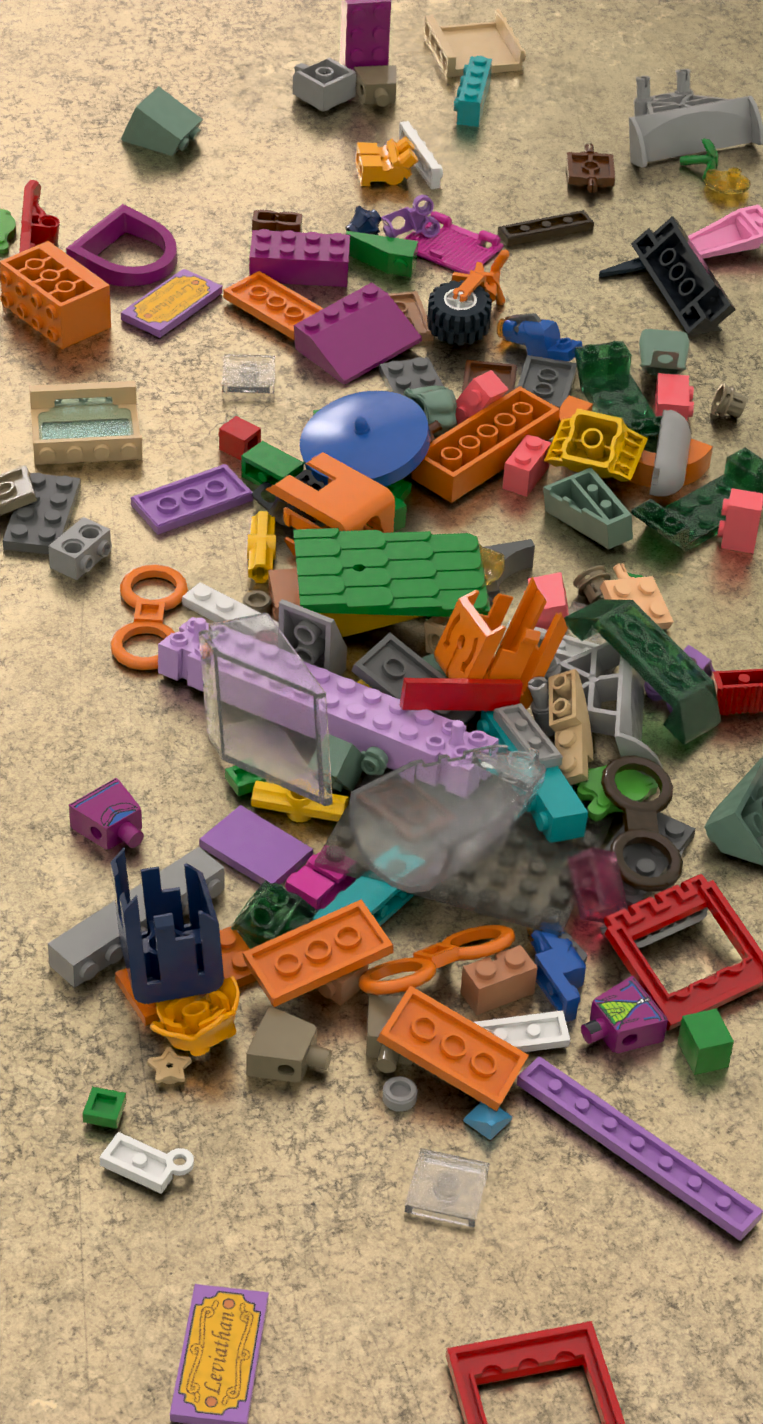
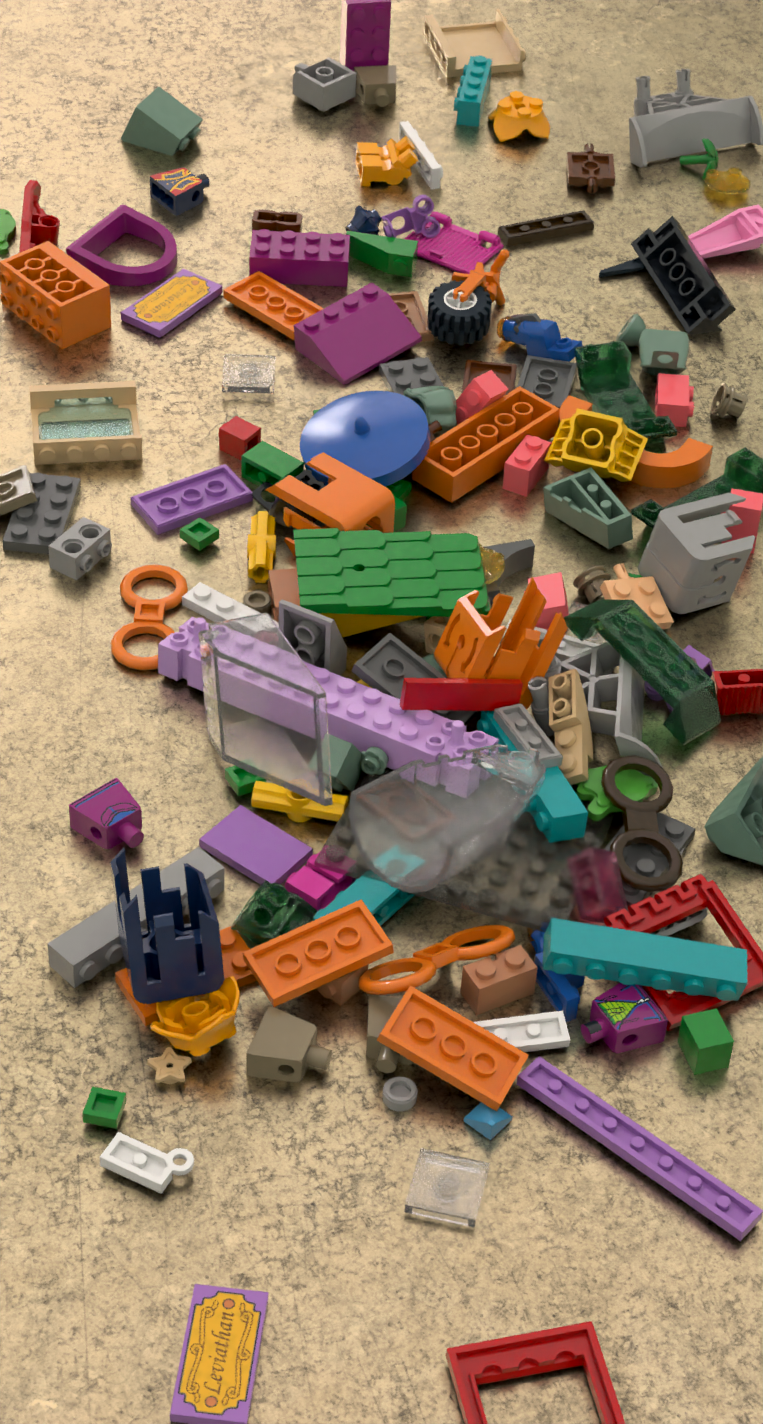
(178, 189): none -> dark blue torso
(199, 533): none -> green plate
(517, 114): none -> light orange brick
(631, 331): none -> sand green brick
(644, 959): none -> teal brick
(671, 454): light grey brick -> none
(684, 553): none -> light grey piece

